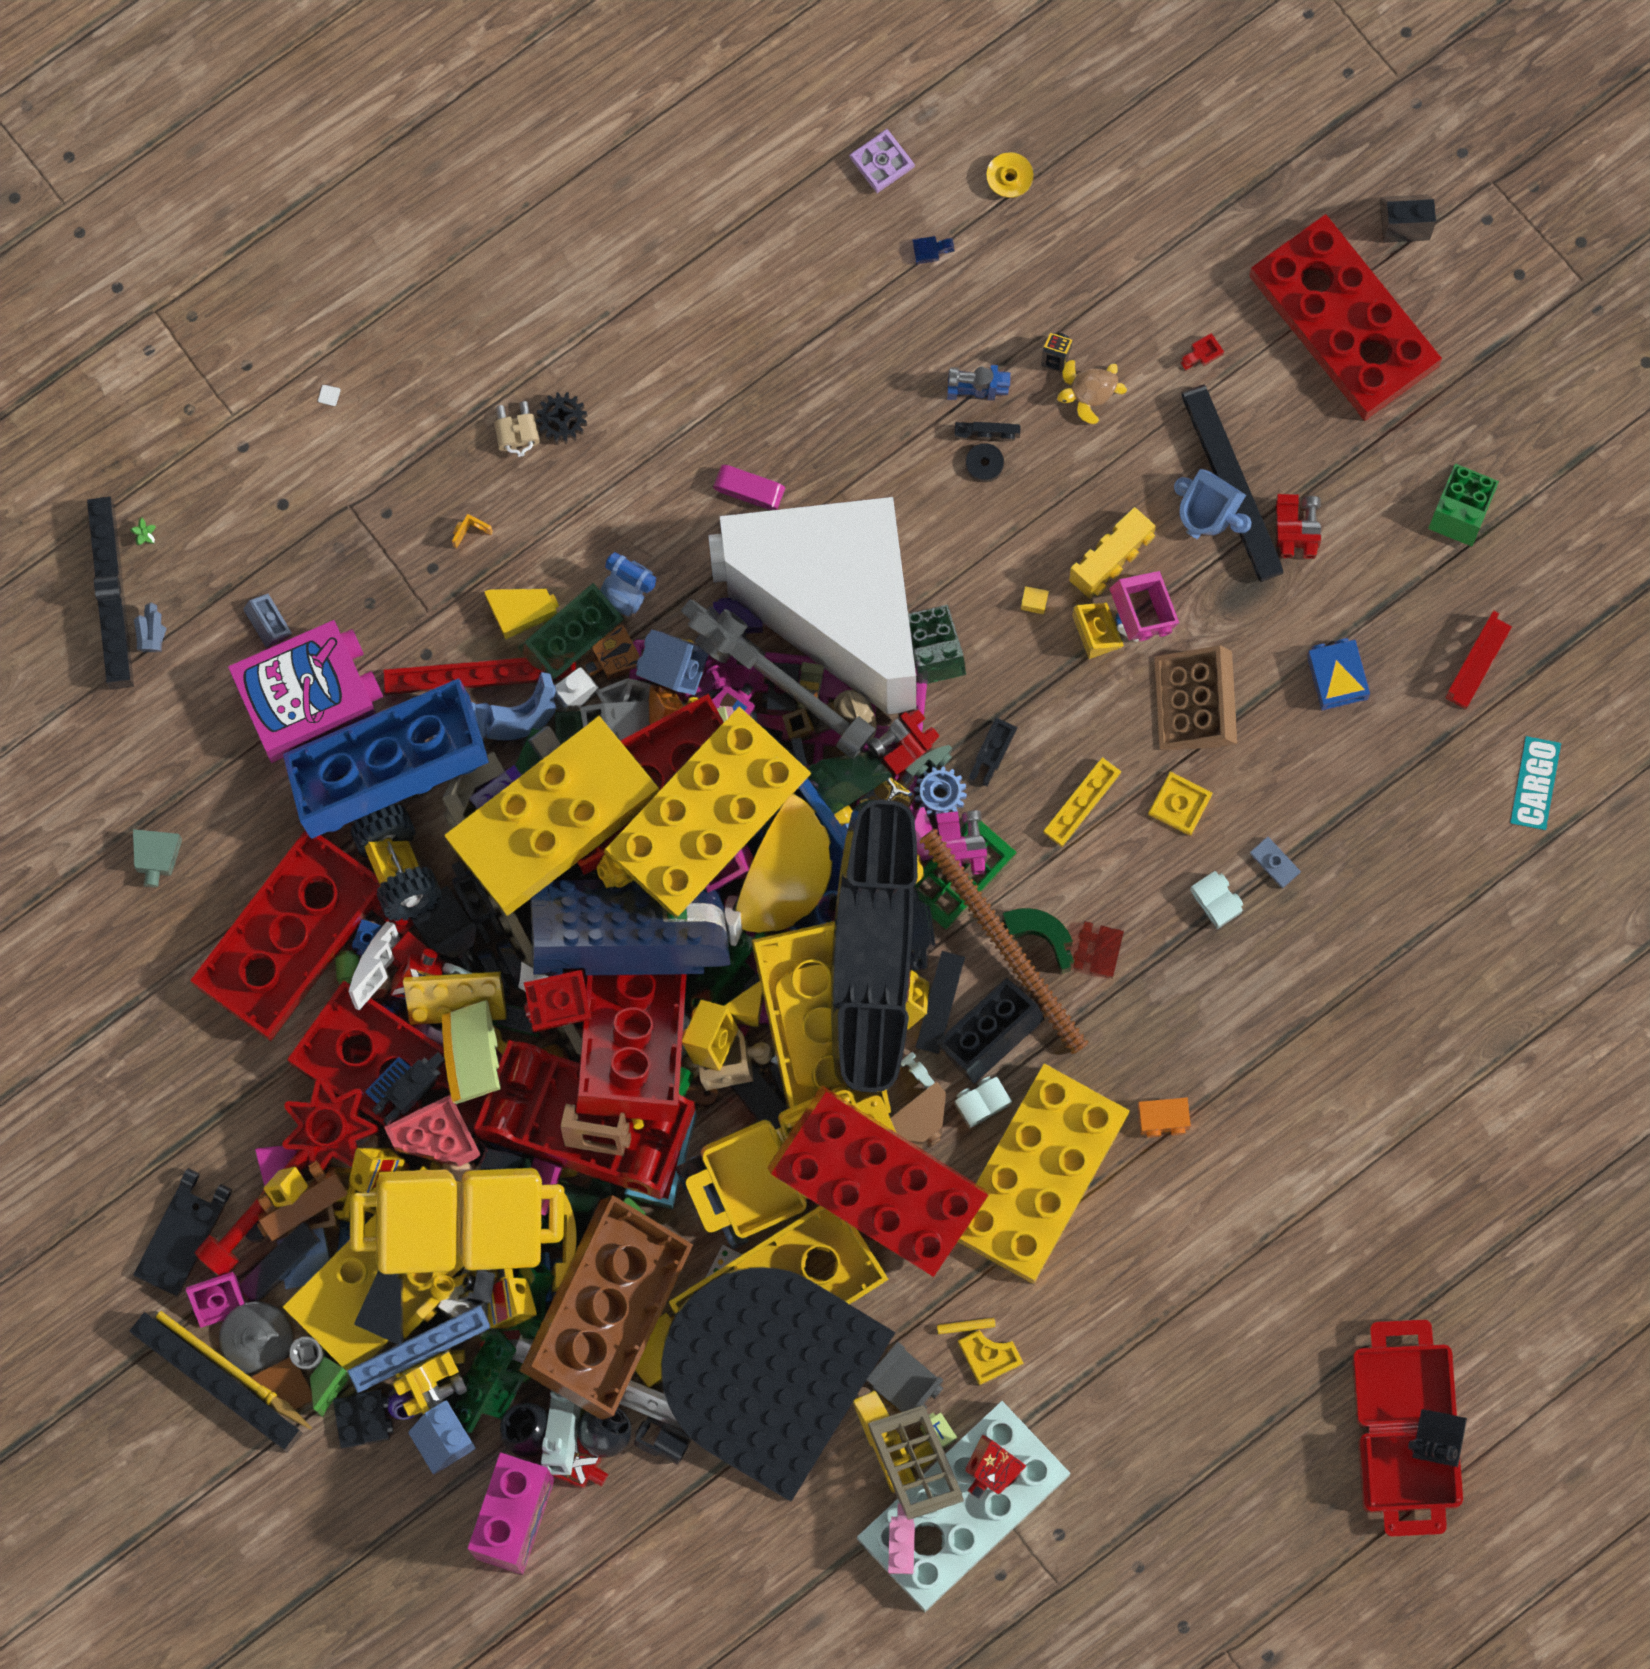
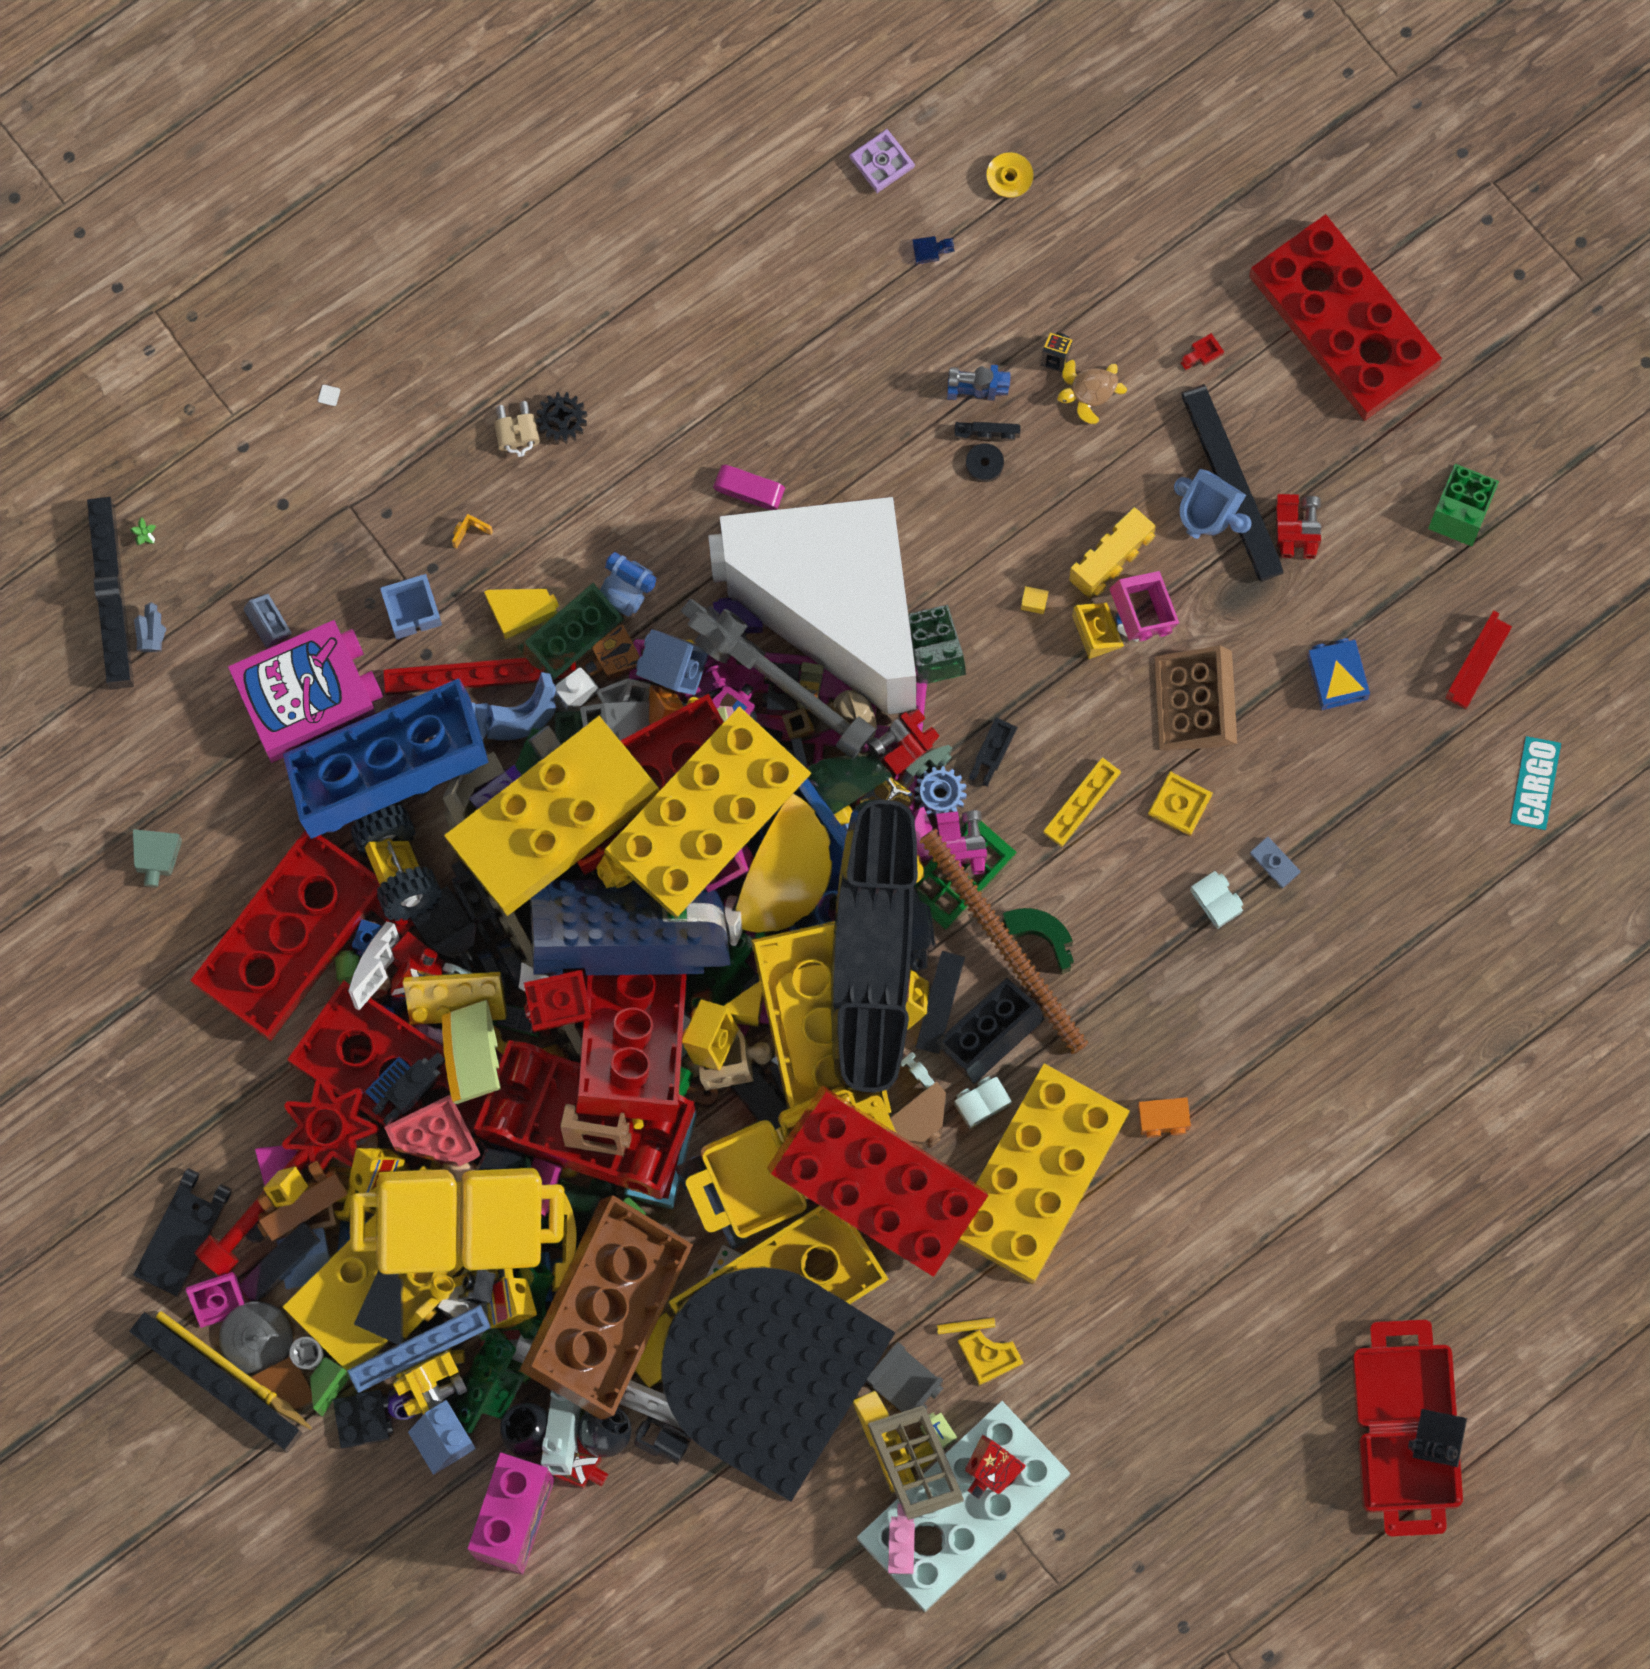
(411, 606): none -> medium blue piece
(1105, 953): clear red plate -> none
(1407, 218): black slope -> none

